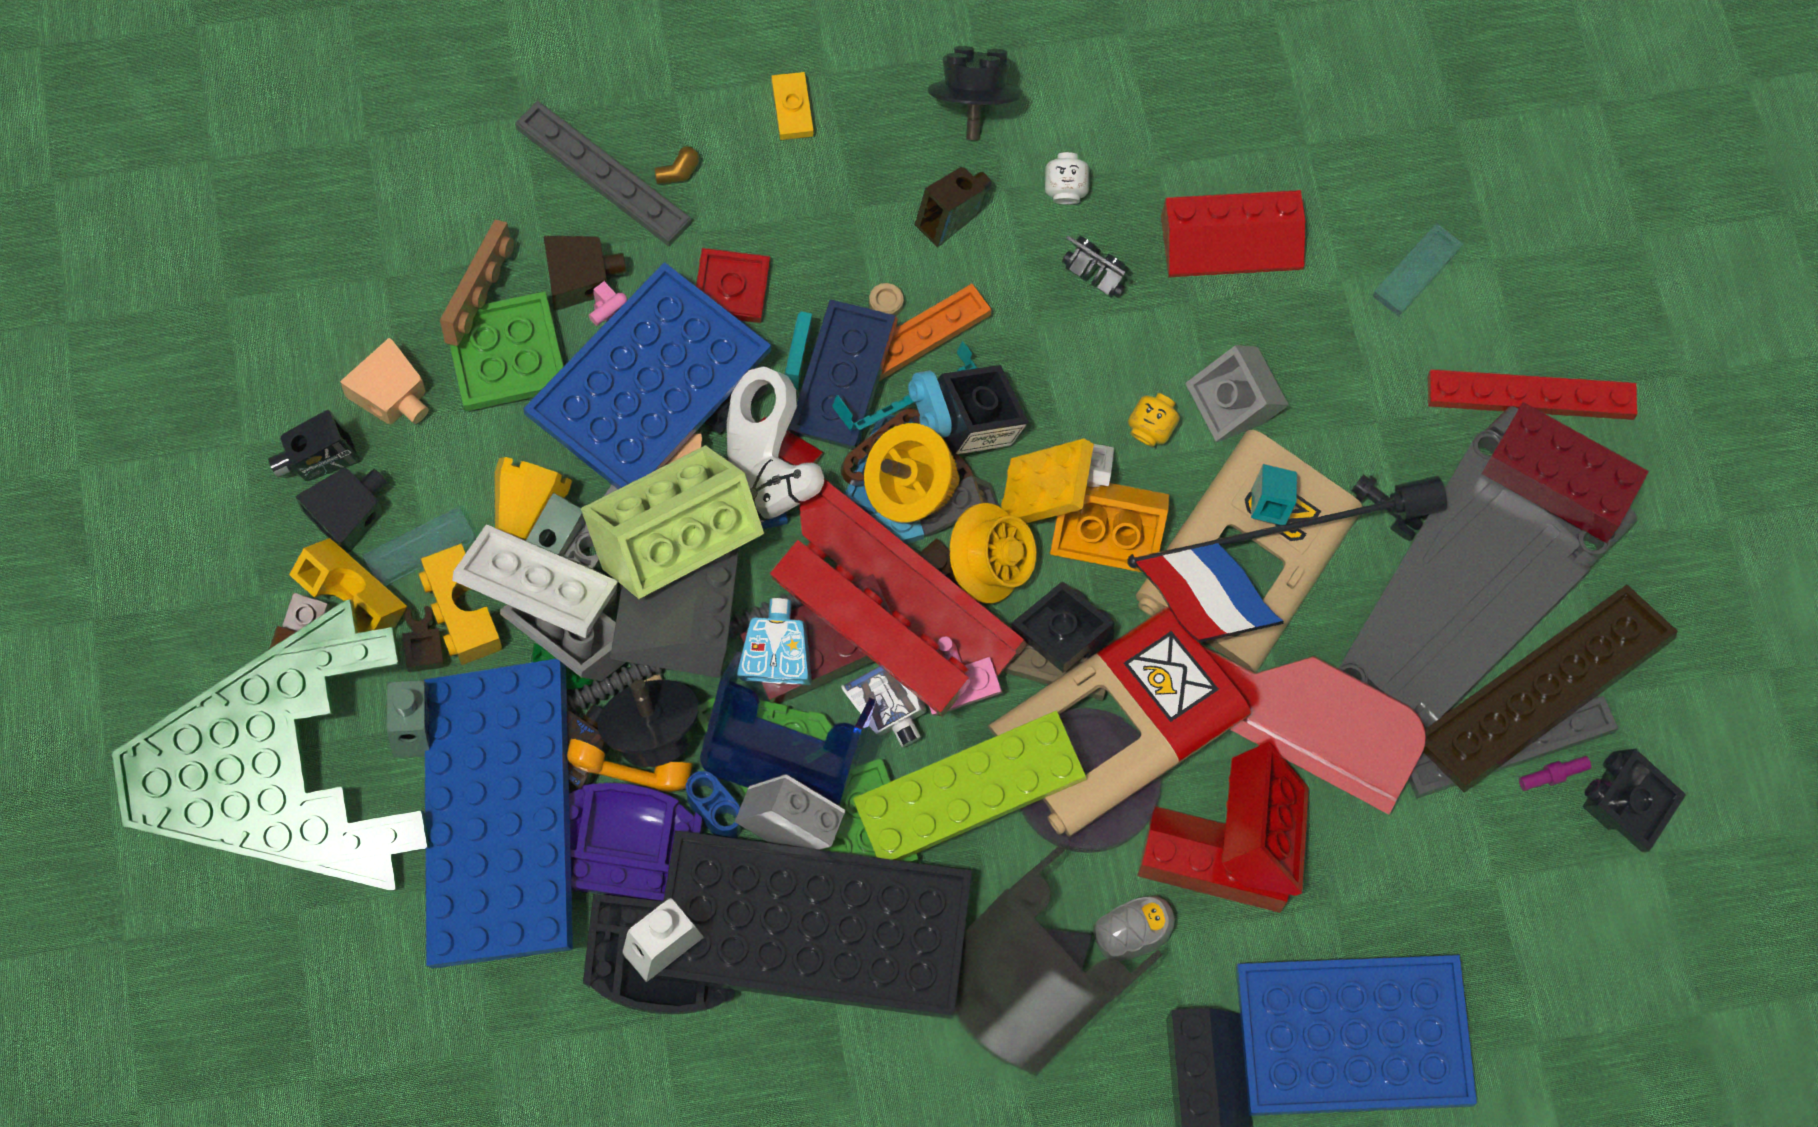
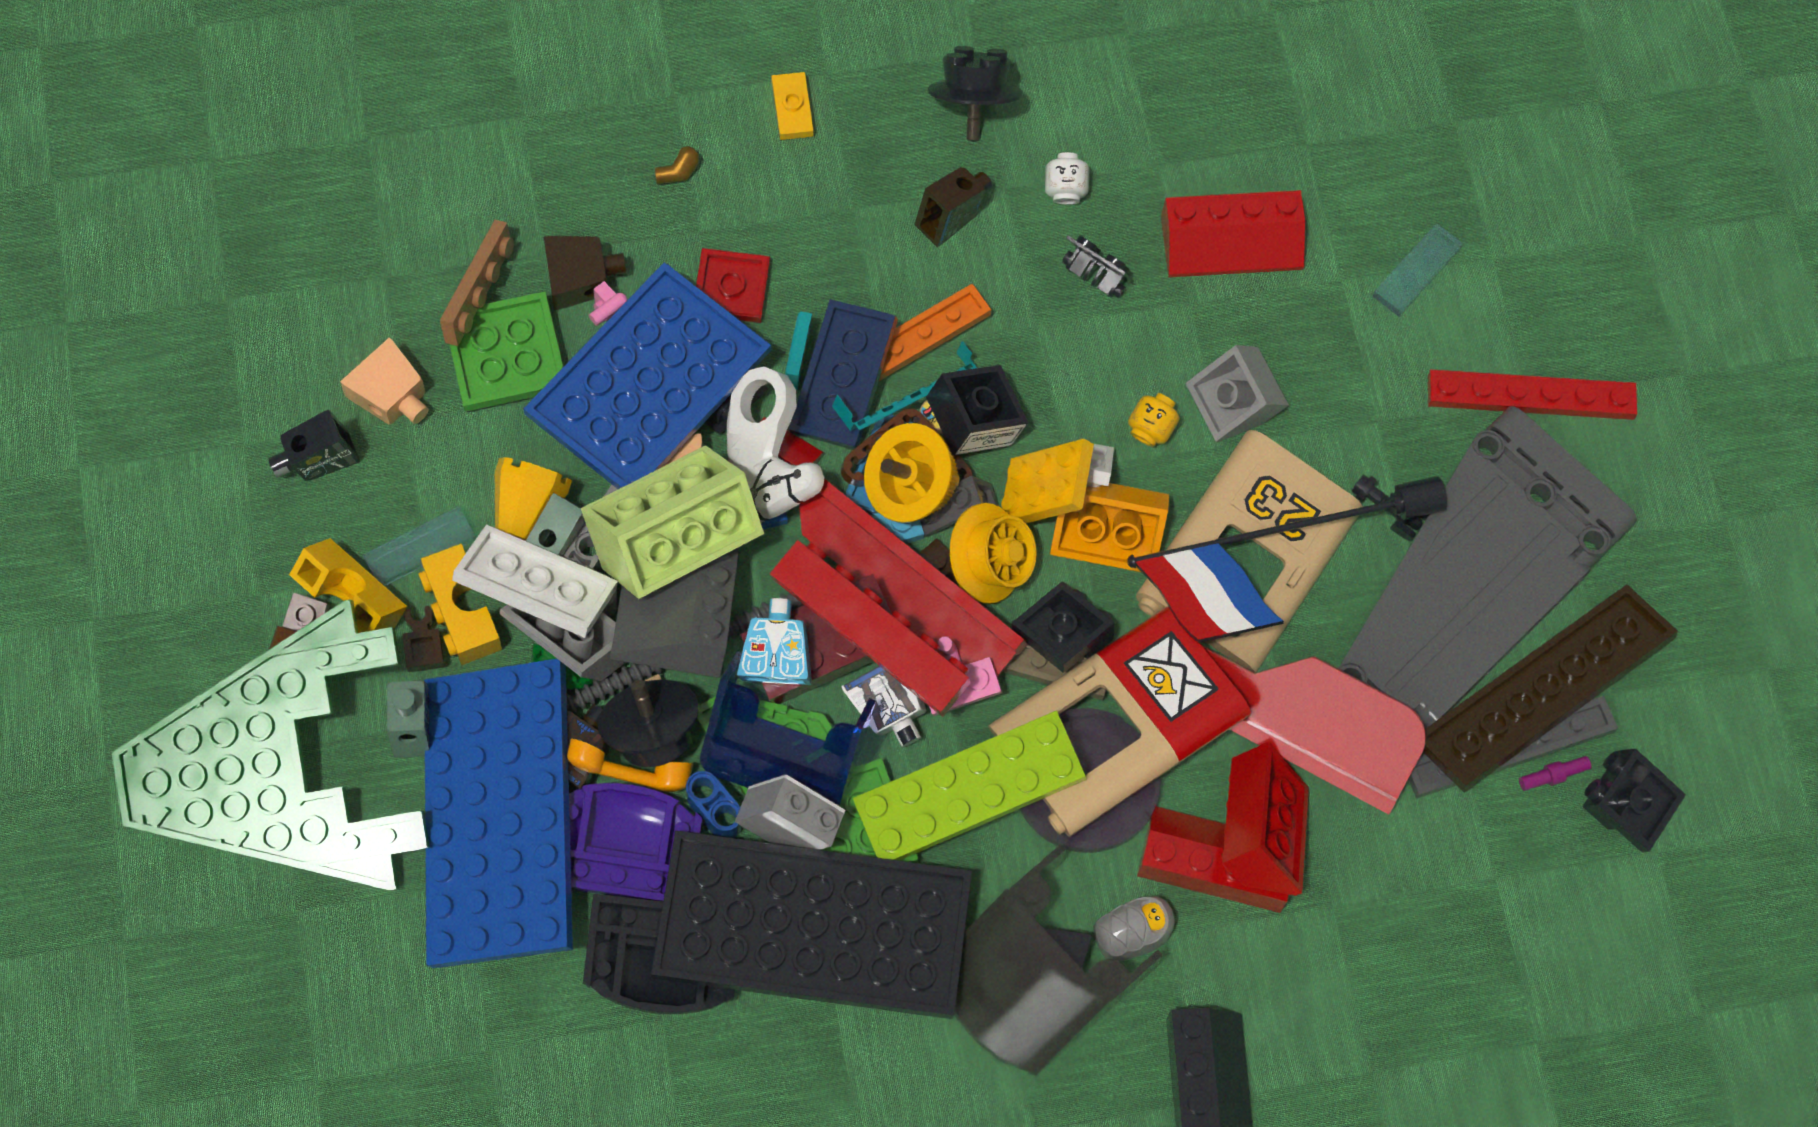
(344, 506): black torso -> none
(603, 173): dark grey tile -> none
(661, 937): white torso -> none
(886, 299): tan tile -> none
(927, 394): medium azure plate -> none
(1274, 494): teal brick -> none
(1355, 1035): blue plate -> none
(1565, 472): dark red brick -> none

